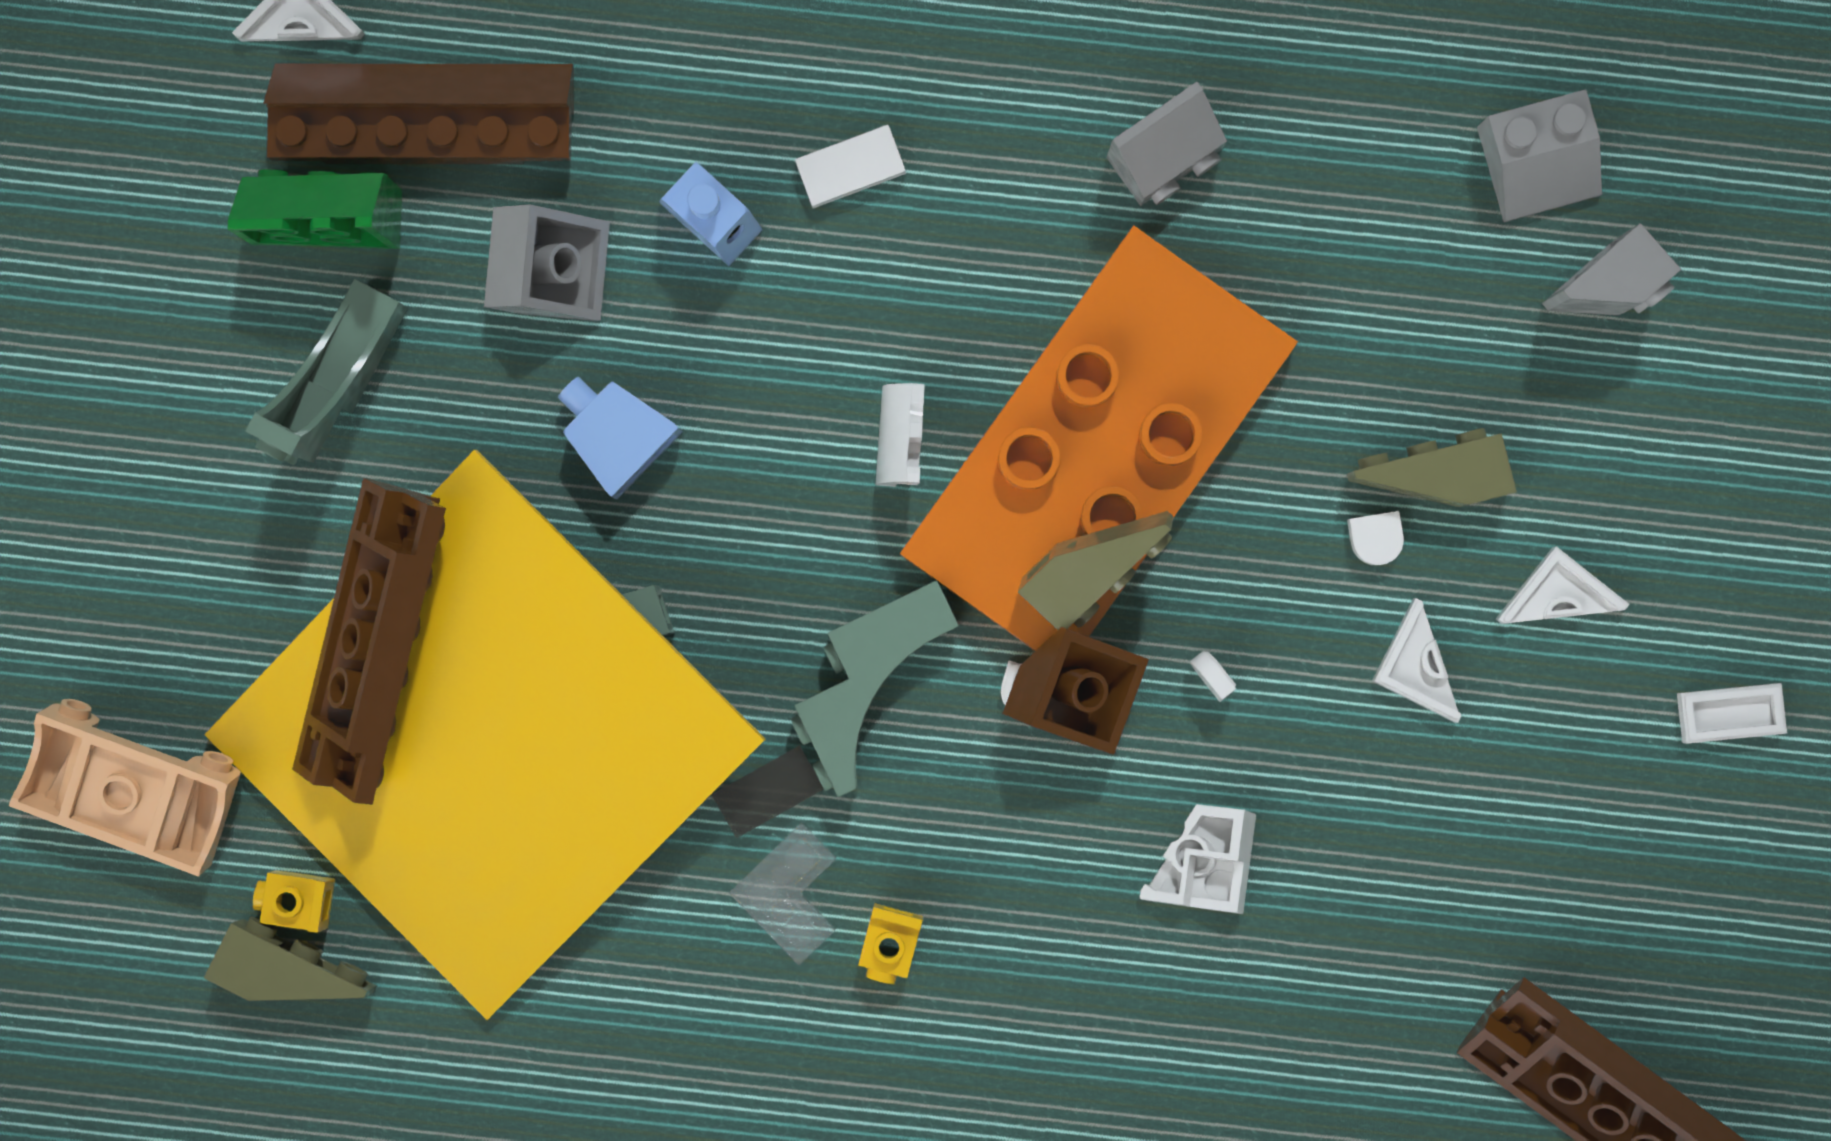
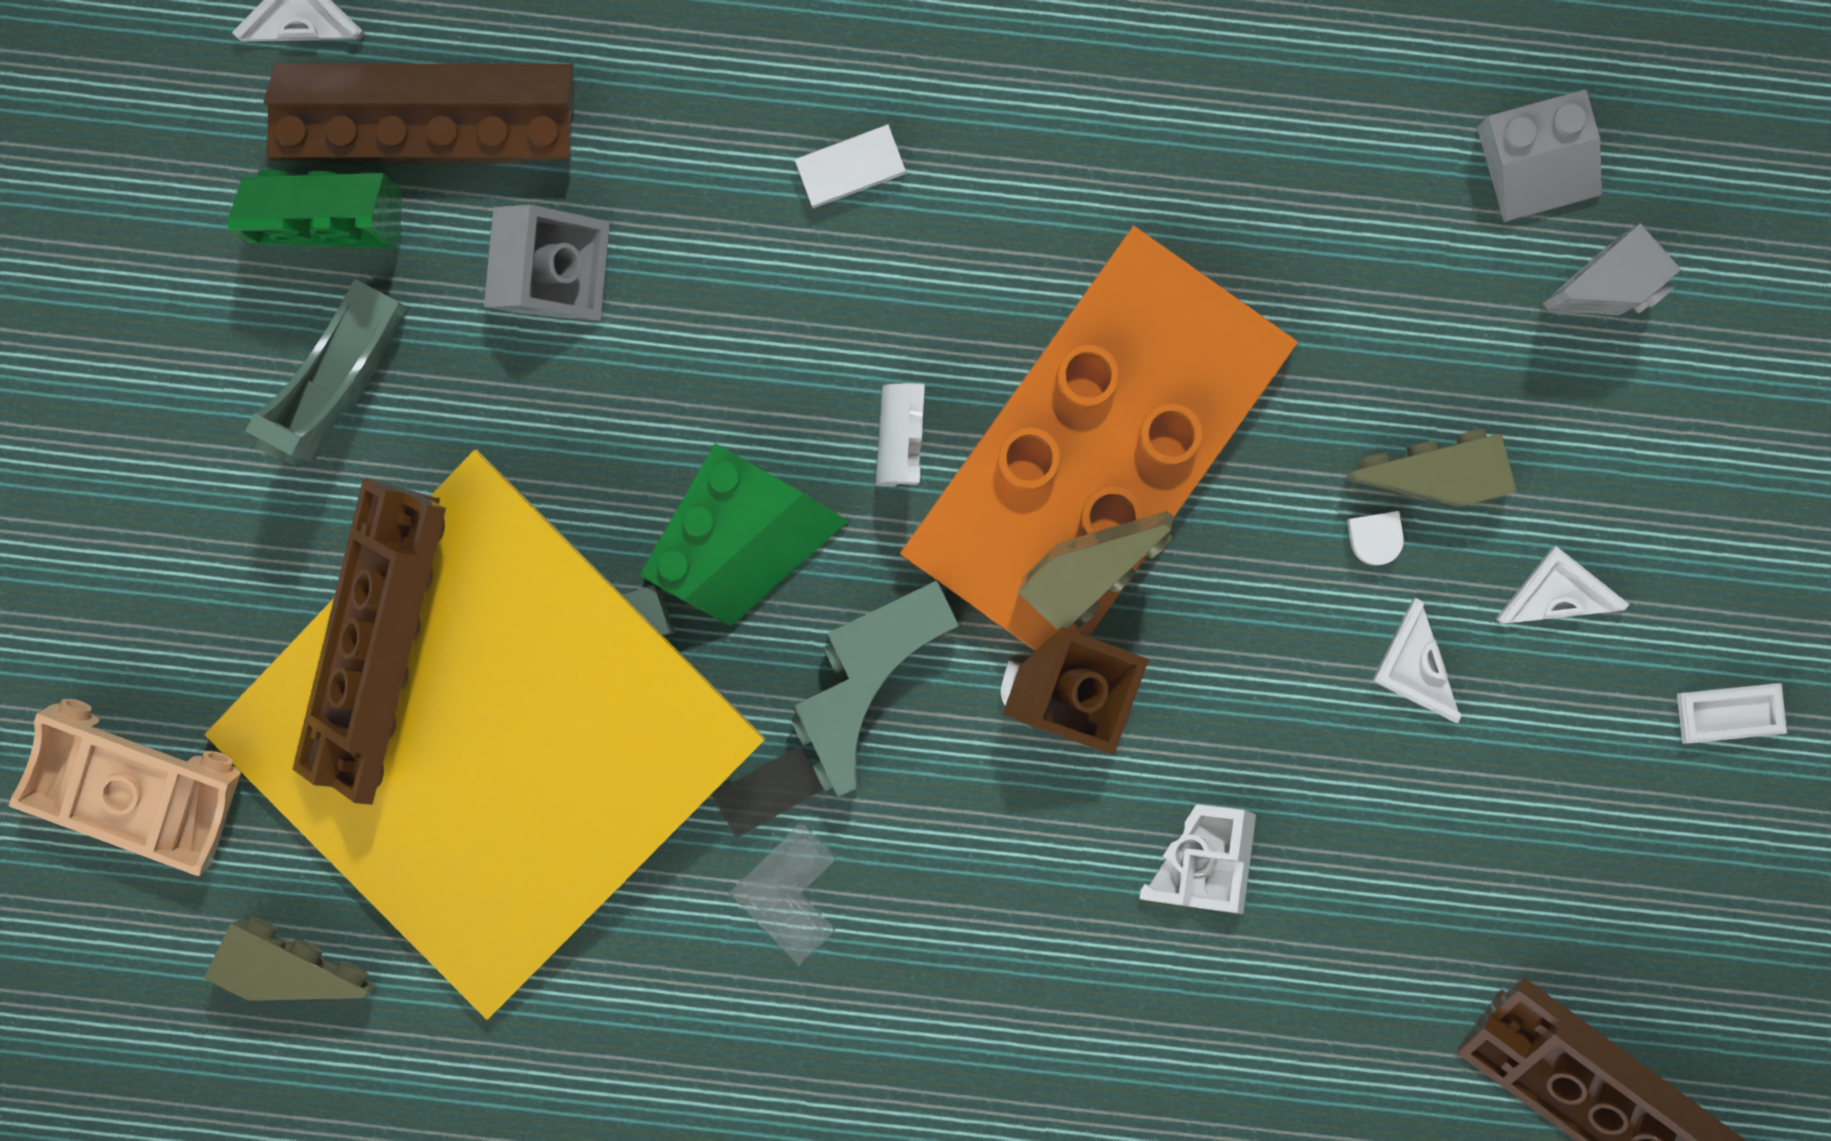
(312, 897): yellow brick -> none
(615, 433): light blue torso -> none
(711, 213): light blue torso -> none
(736, 537): none -> green wedge
(894, 924): yellow brick -> none
(1168, 146): light grey slope -> none
(1213, 675): white tile -> none

